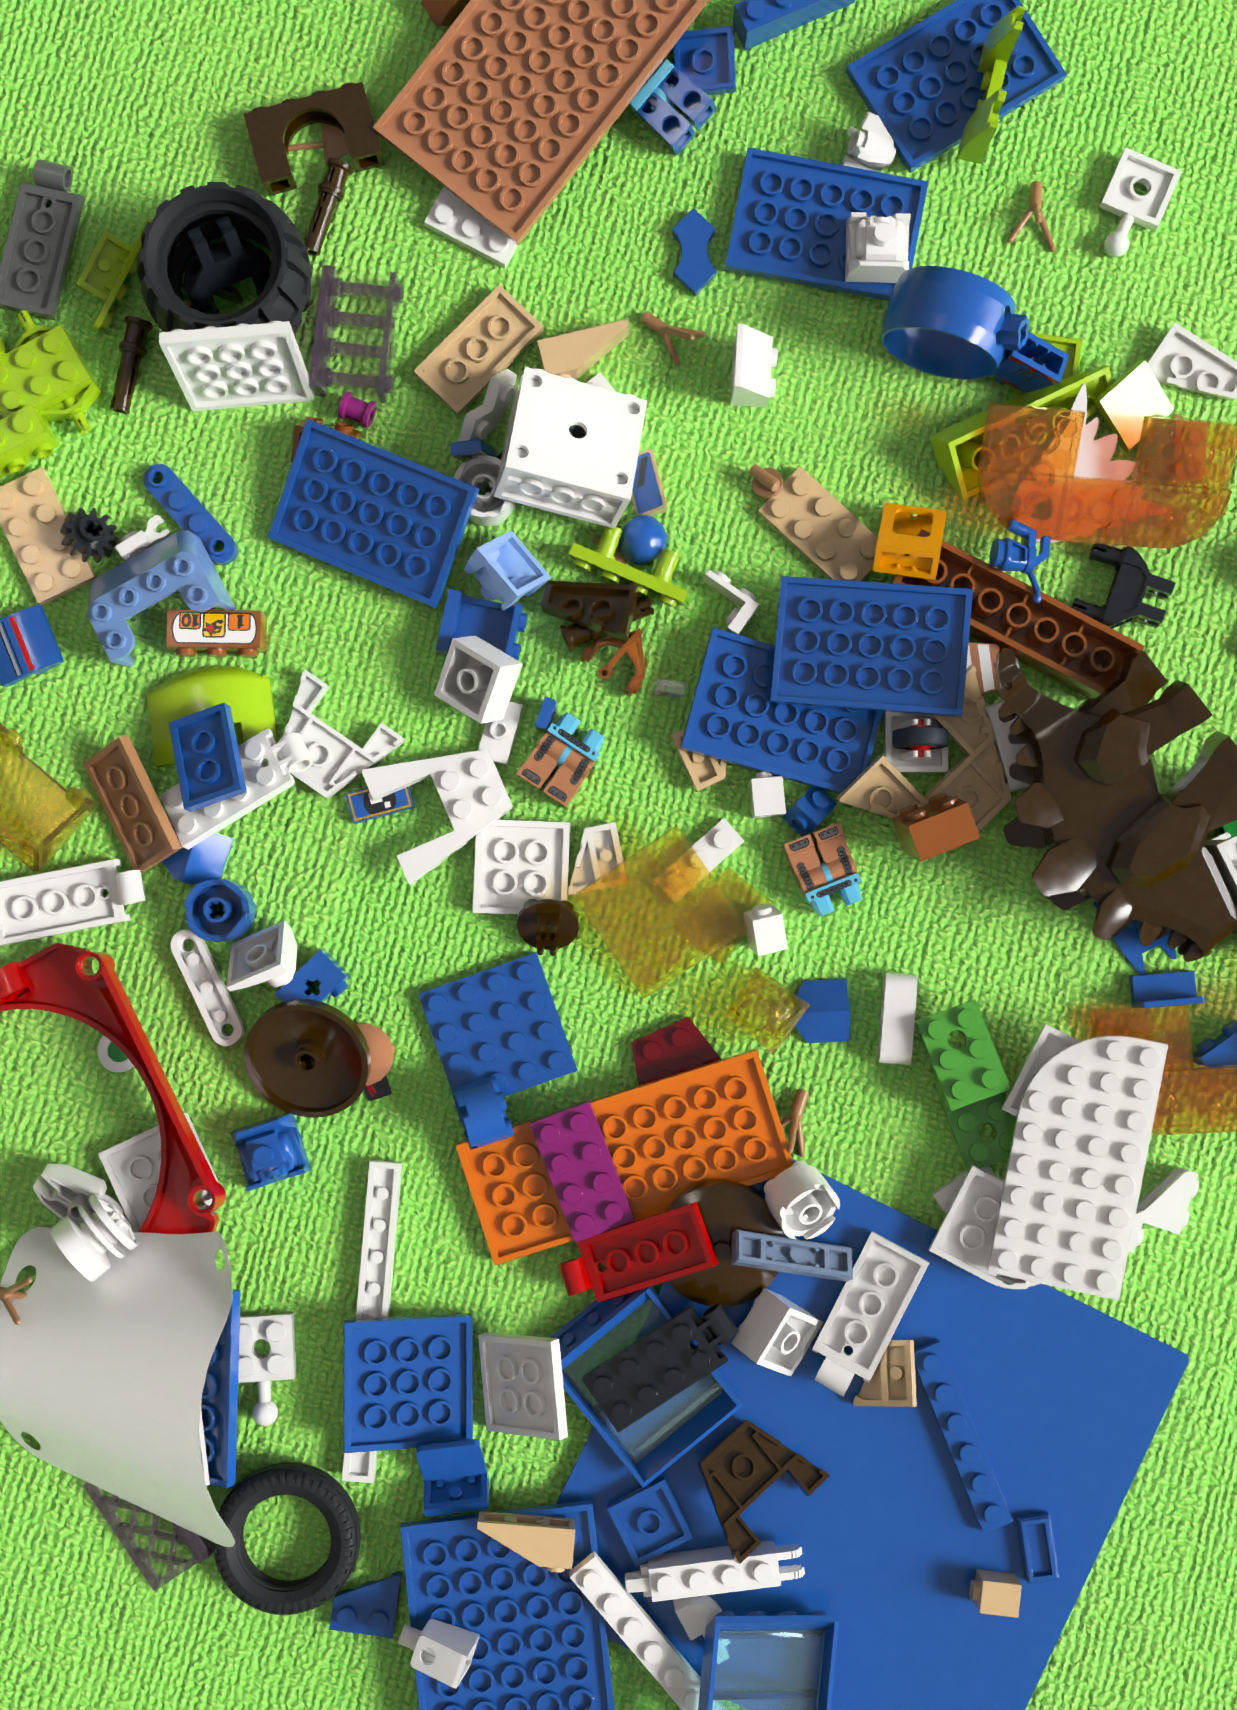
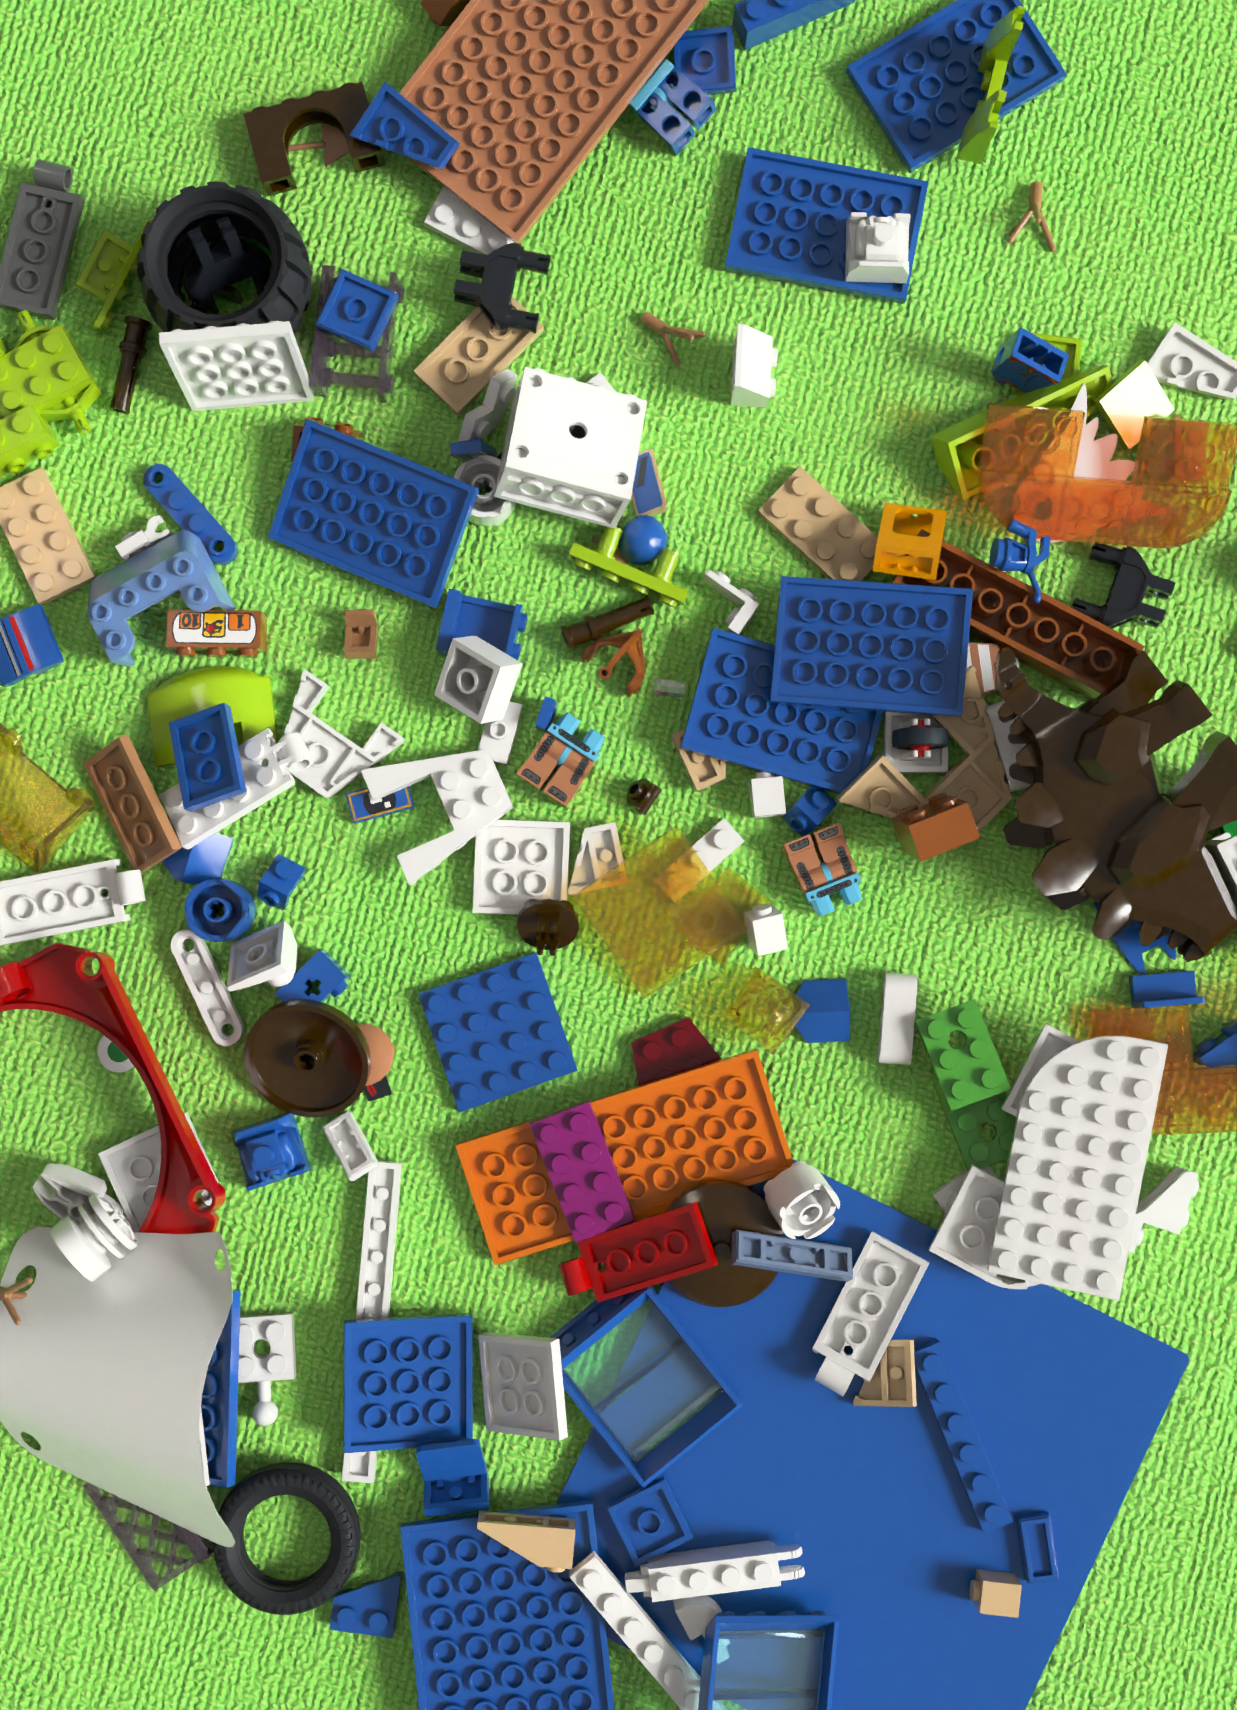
(89, 535): black gear -> none
(280, 882): none -> blue bracket
(330, 193): dark brown pin -> none
(350, 1145): none -> white plate
(357, 310): none -> blue tile
(357, 410): magenta bush -> none
(360, 634): none -> medium nougat bracket
(404, 129): none -> blue wing
(440, 1650): white torso -> none
(482, 1112): blue brick -> none
(497, 285): none -> black connector
(506, 570): light blue brick -> none
(578, 351): tan slope -> none
(593, 605): dark brown wing -> none
(642, 795): none -> dark brown plate
(660, 1364): black hinge -> none
(693, 236): blue tile -> none
(744, 1468): dark brown wing -> none
(766, 481): medium nougat plate -> none
(776, 1333): white slope -> none
(796, 1125): medium nougat plant -> none
(870, 148): white brick -> none
(951, 323): blue cylinder -> none
(1131, 207): white plate -> none

